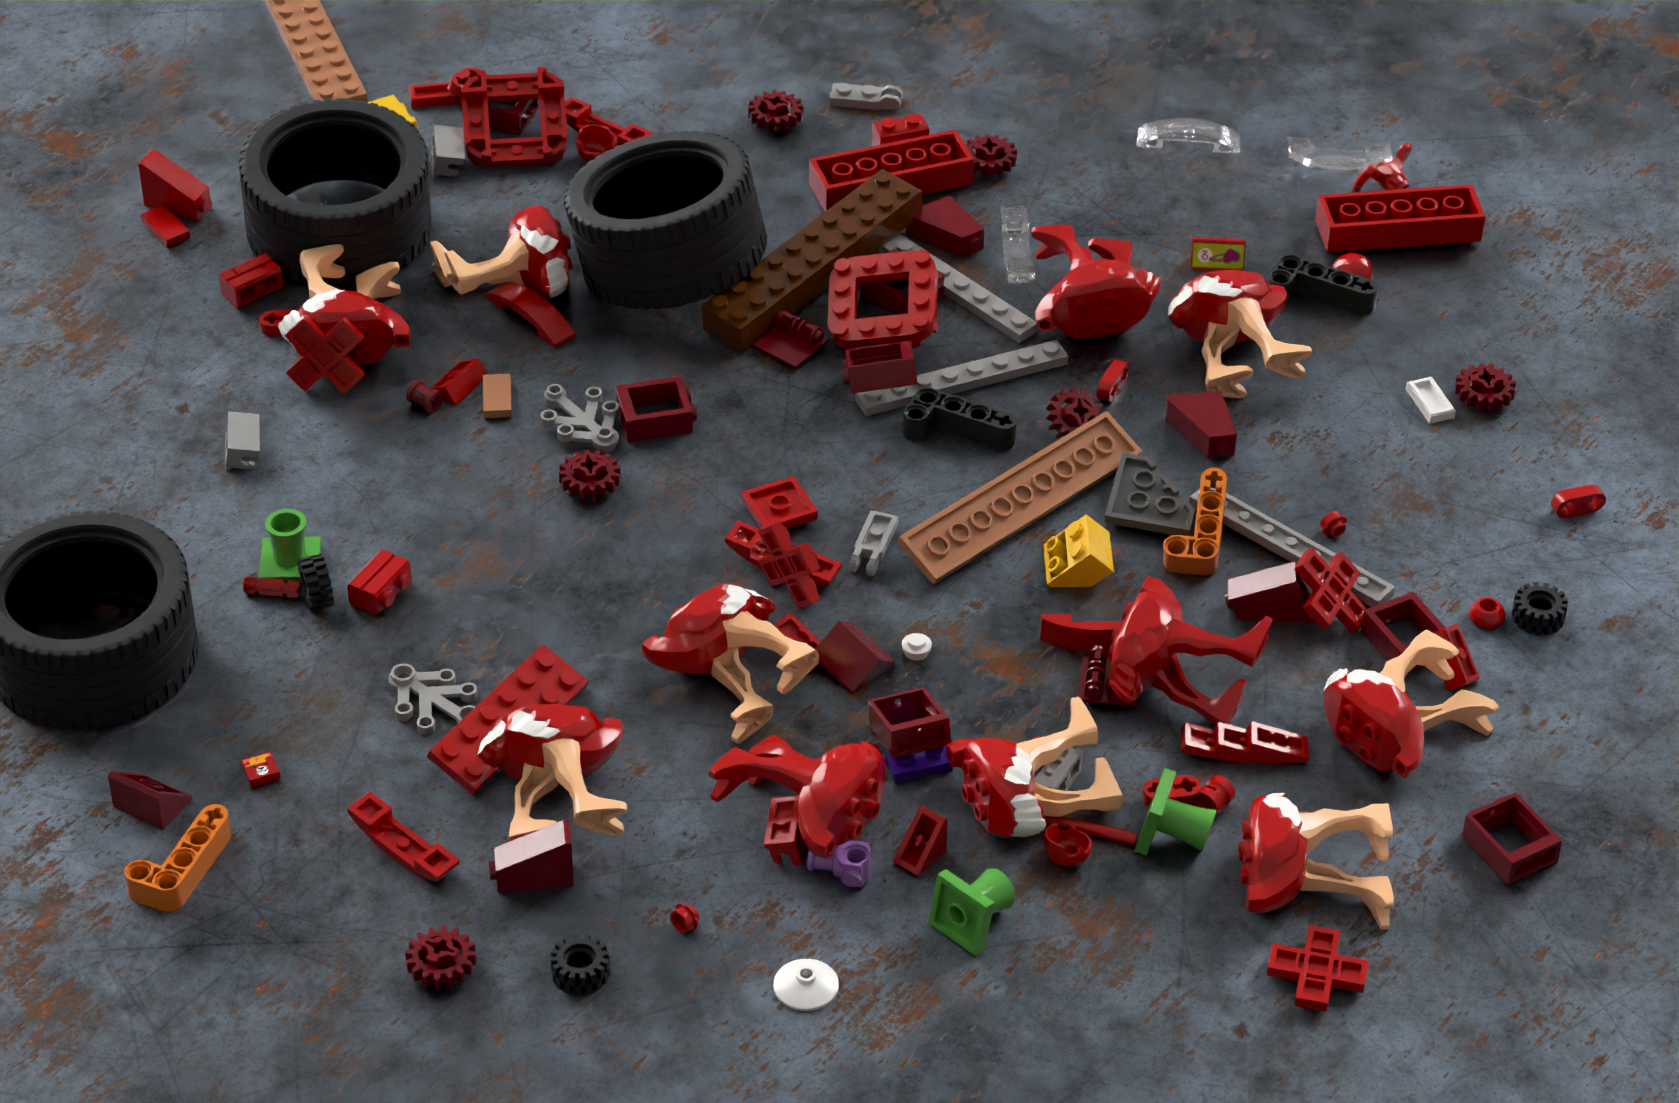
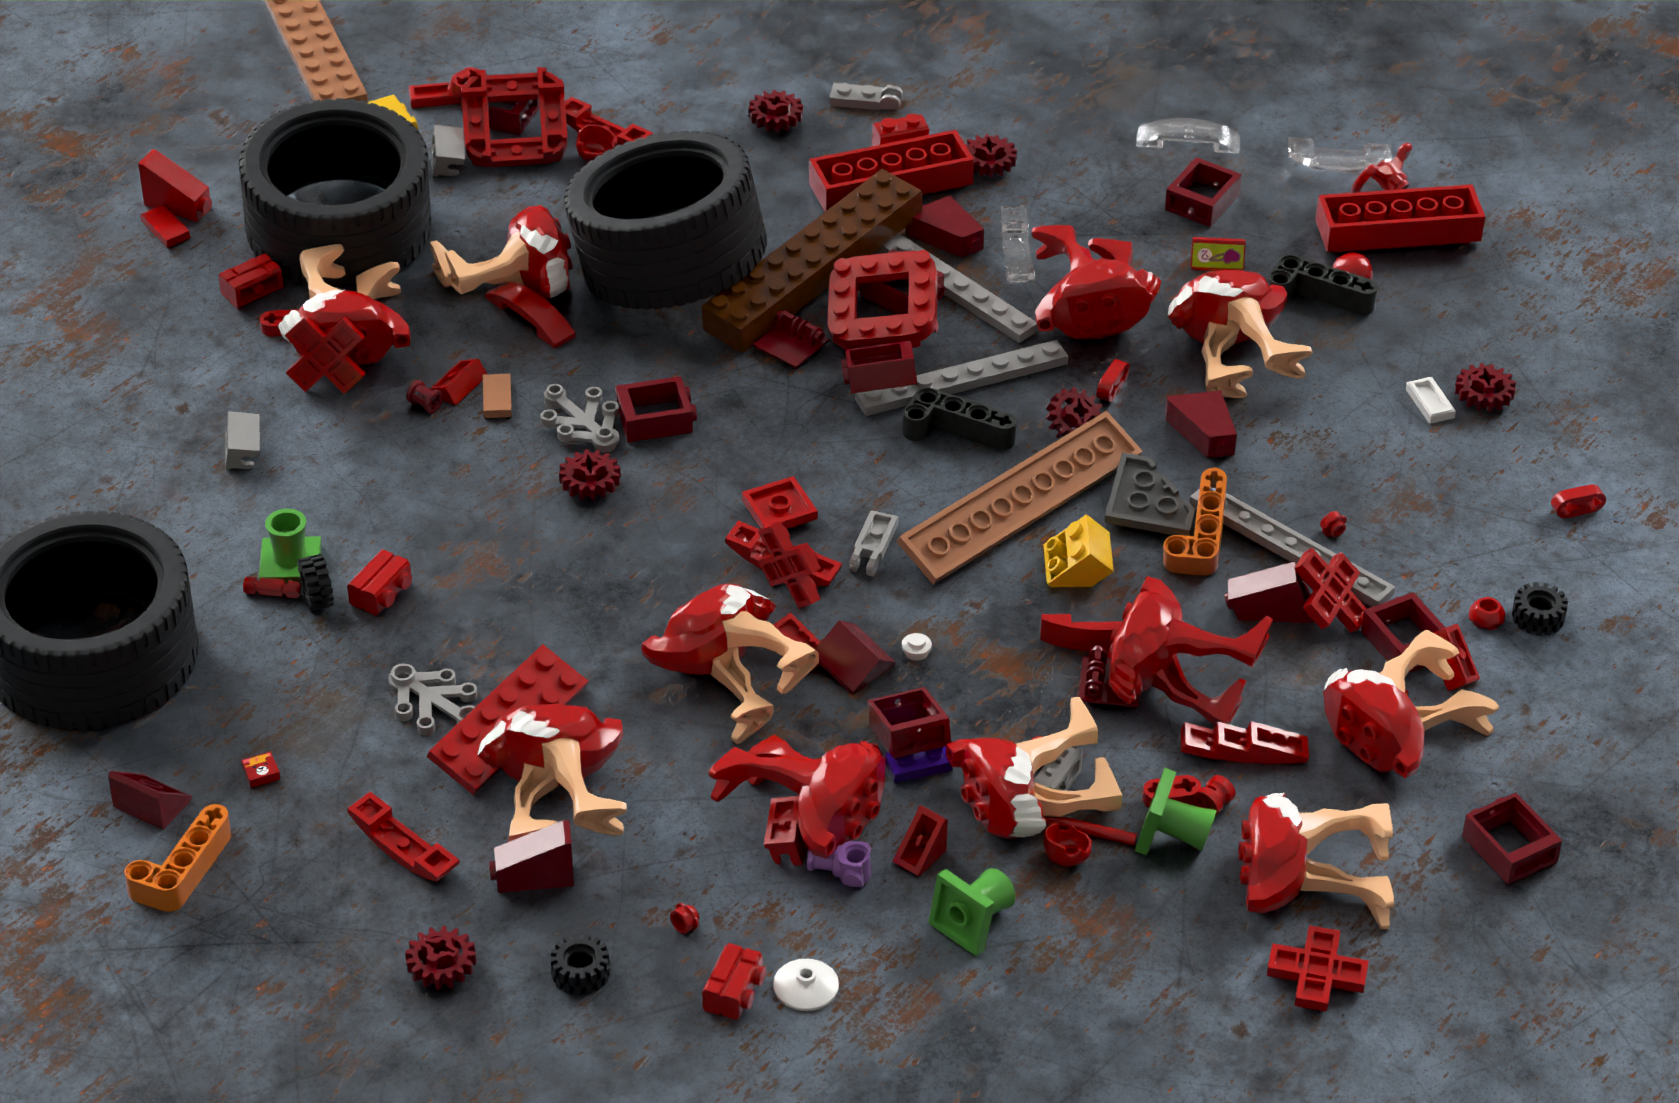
(733, 981): none -> red brick
(1206, 210): none -> dark red window

